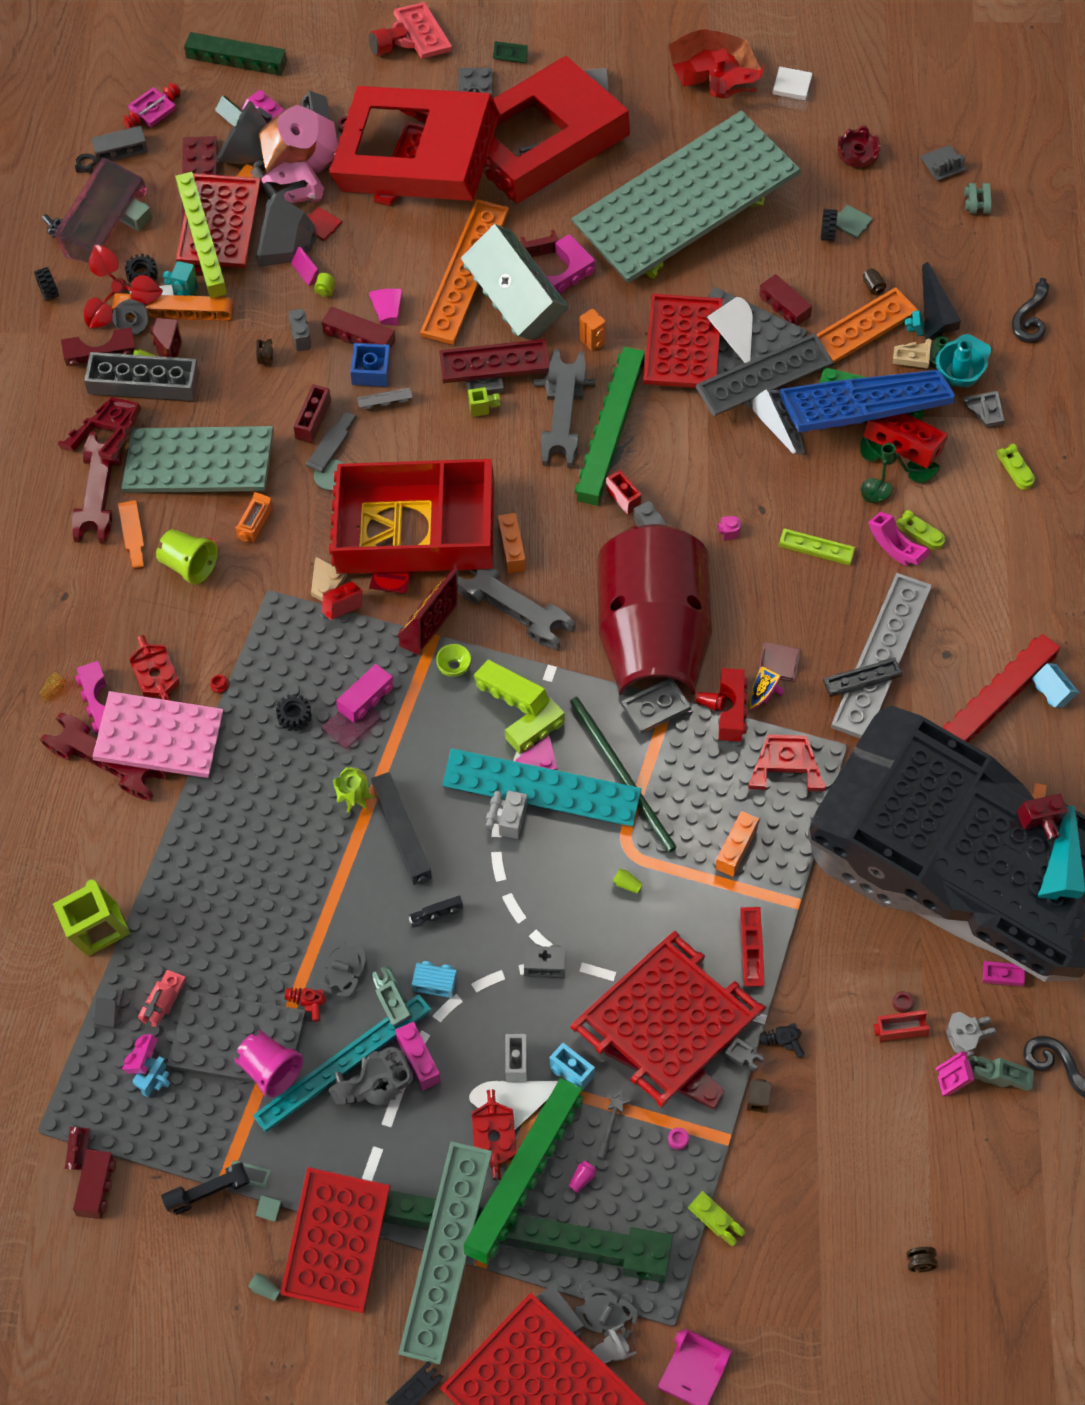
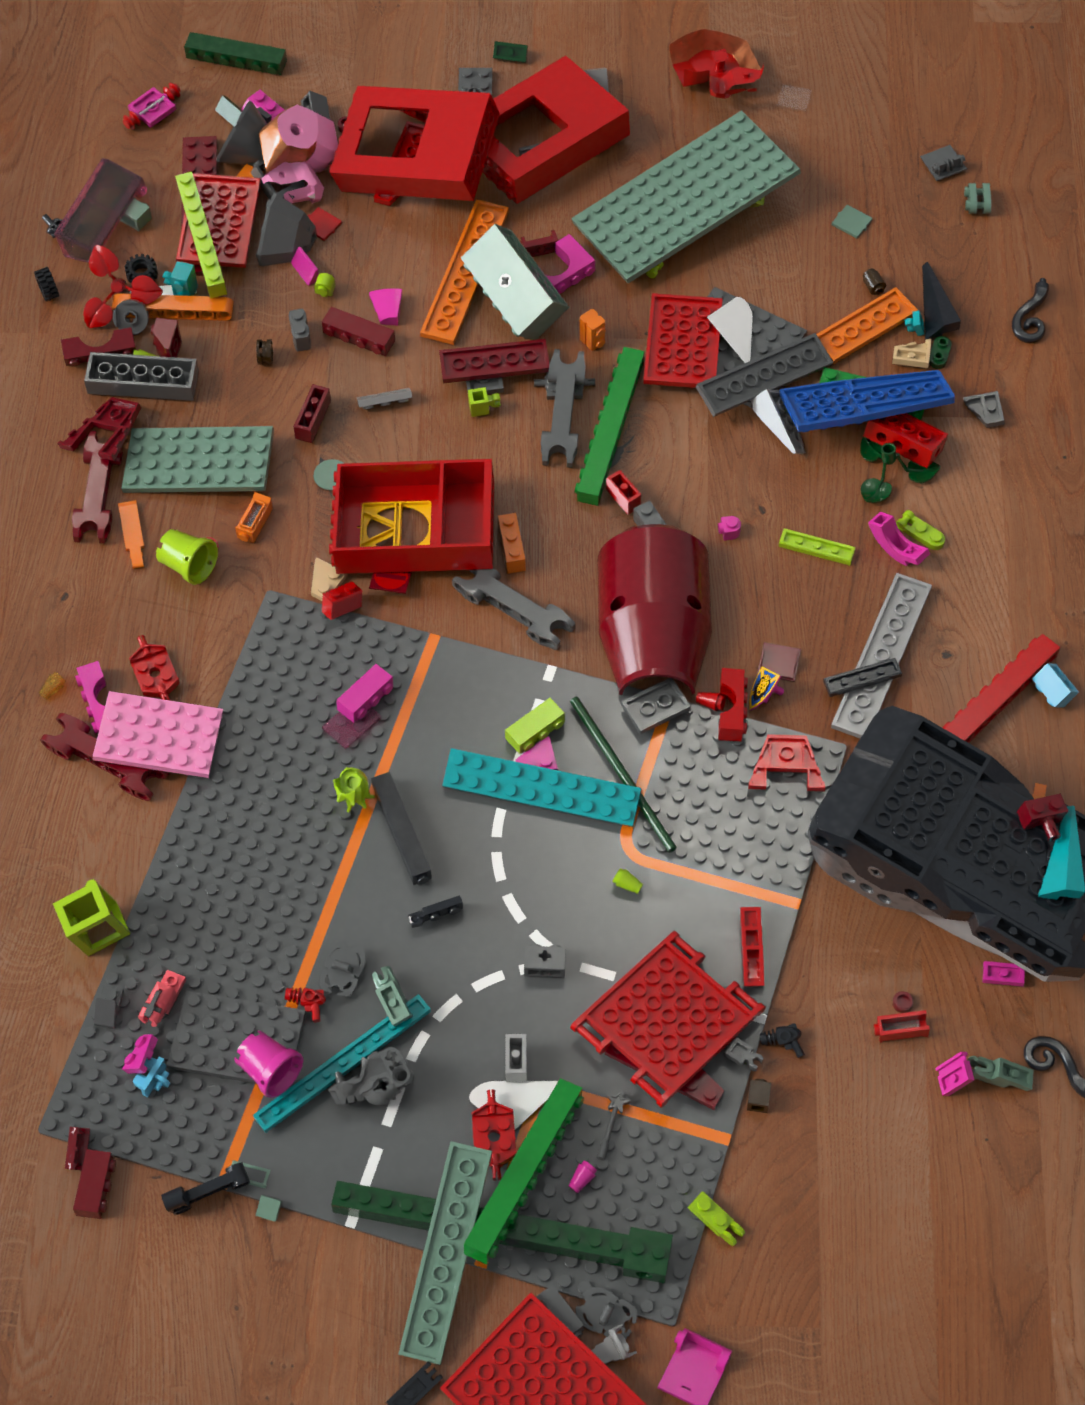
(89, 168): black piece -> none
(119, 144): dark grey brick -> none
(219, 683): red plate -> none
(263, 1286): sand green cone -> none
(293, 722): black tyre -> none
(331, 443): dark grey piece -> none
(335, 1239): red plate -> none
(370, 364): blue brick -> none
(414, 29): coral plate -> none
(417, 1056): dark pink brick -> none
(430, 615): dark red slope -> none
(434, 979): medium azure brick -> none
(453, 653): lime piece -> none
(511, 688): lime brick -> none
(512, 814): light grey brick -> none
(571, 1066): medium azure brick -> none
(678, 1138): dark pink tile -> none
(737, 843): orange brick -> none
(785, 300): dark red brick -> none
(792, 83): white tile -> none
(829, 224): black tyre -> none
(862, 140): dark red plate -> none
(922, 1259): dark brown wheel -> none
(963, 361): teal piece -> none
(965, 1032): light grey hinge -> none
(1016, 467): lime plate -> none

